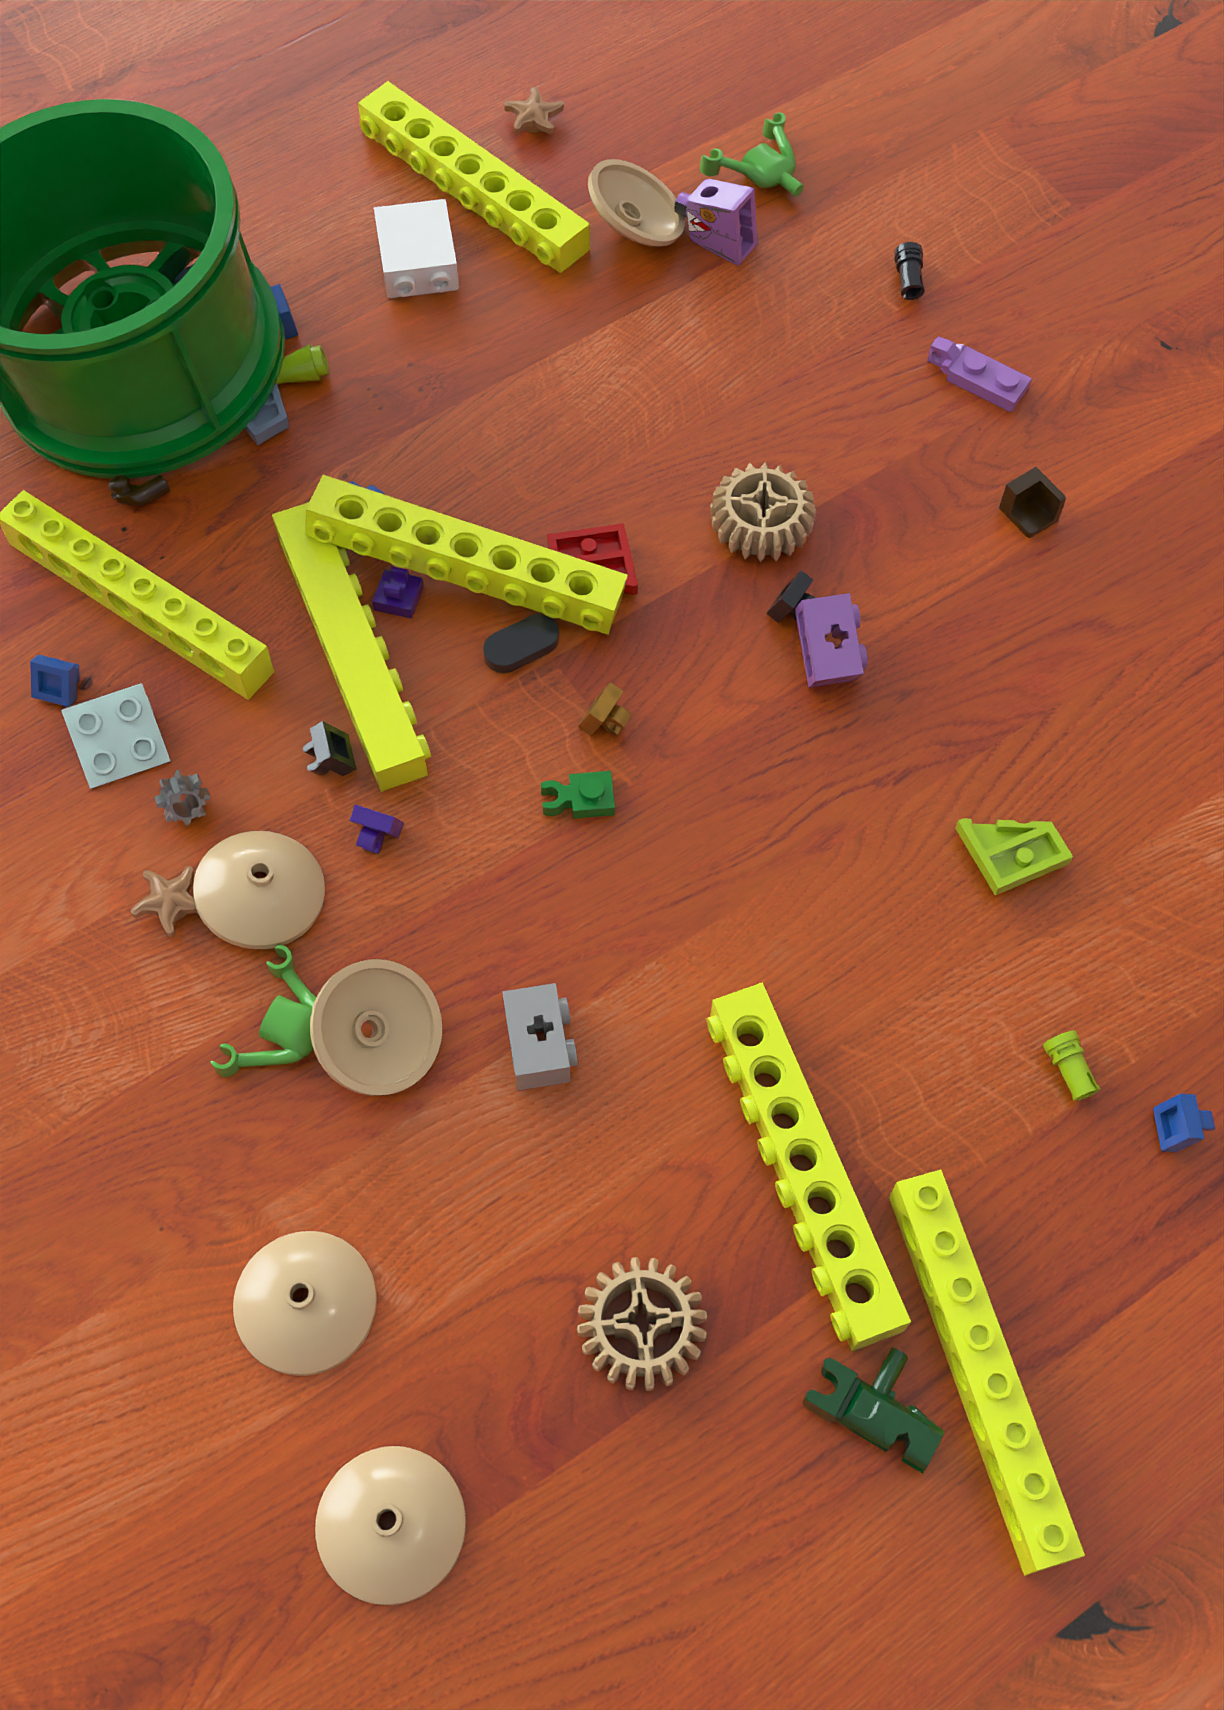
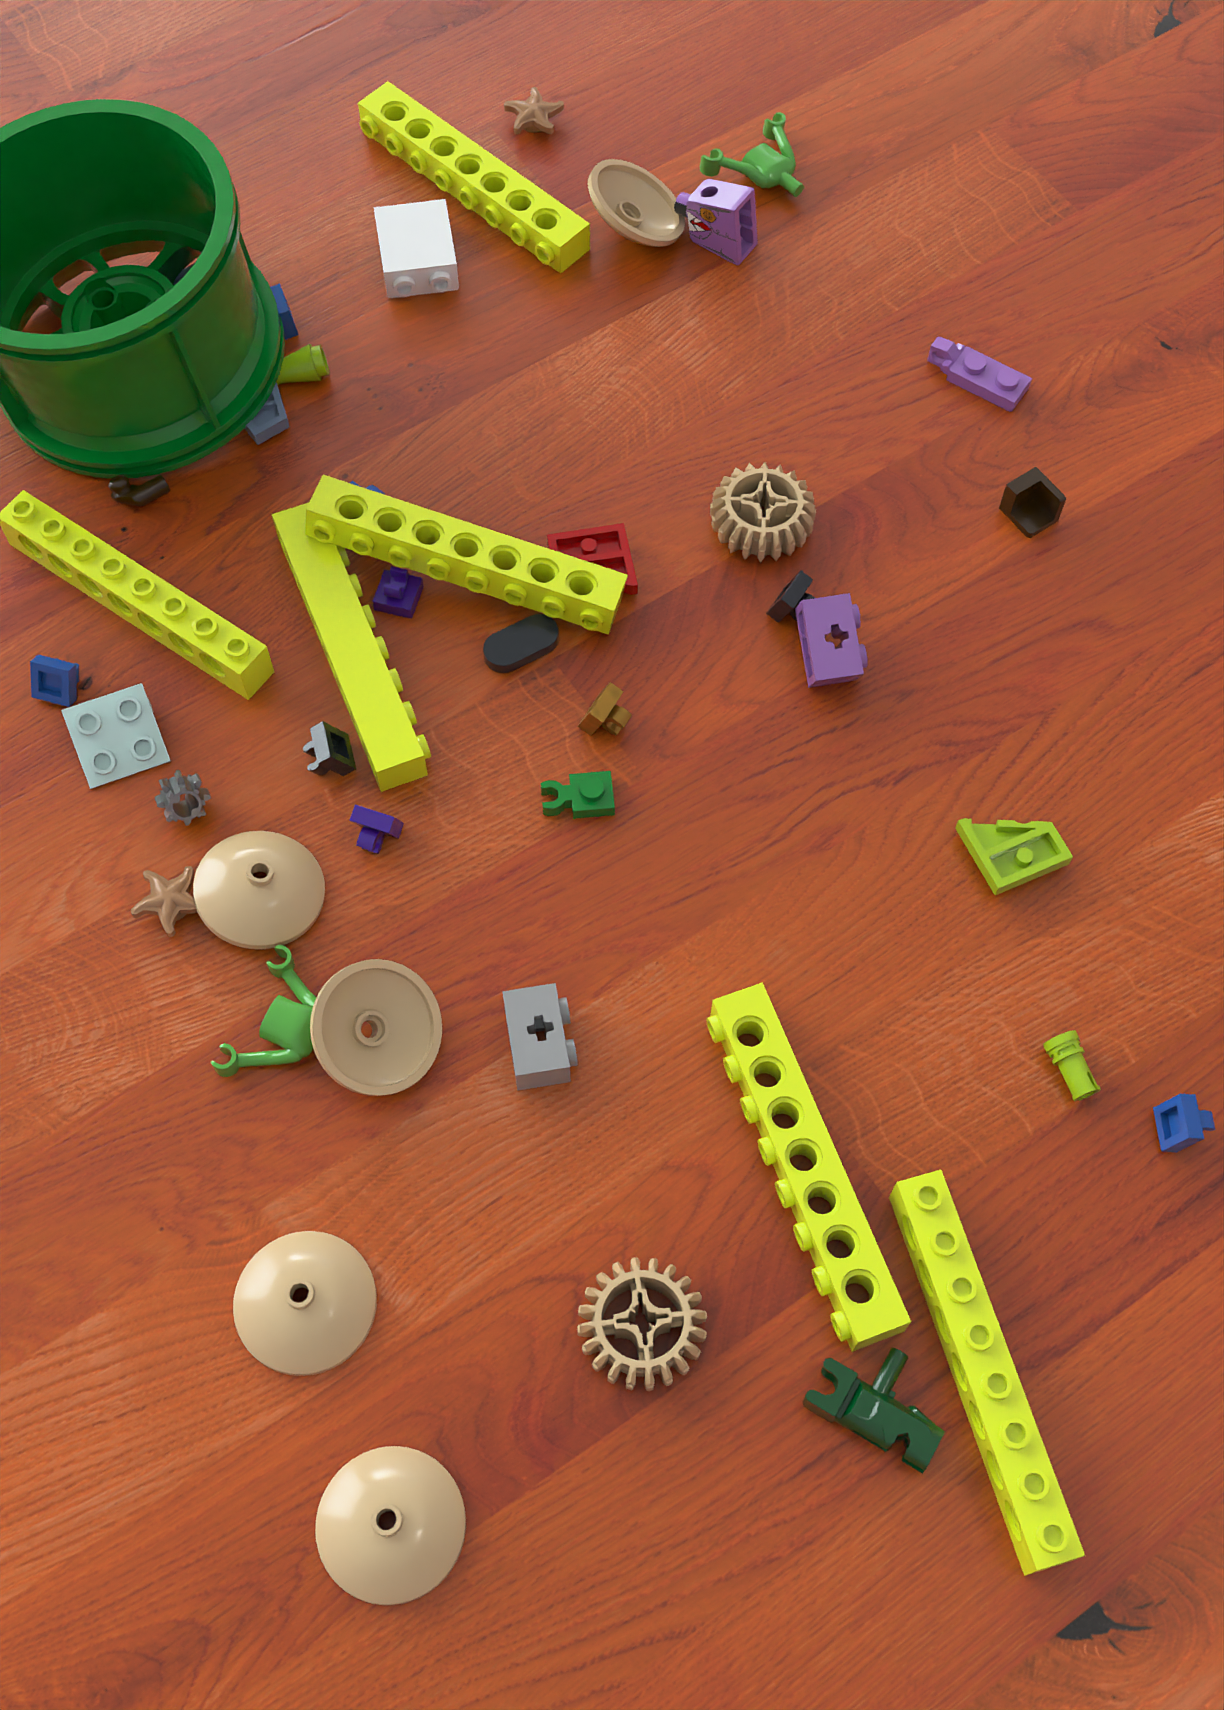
(909, 265): black pin -> none

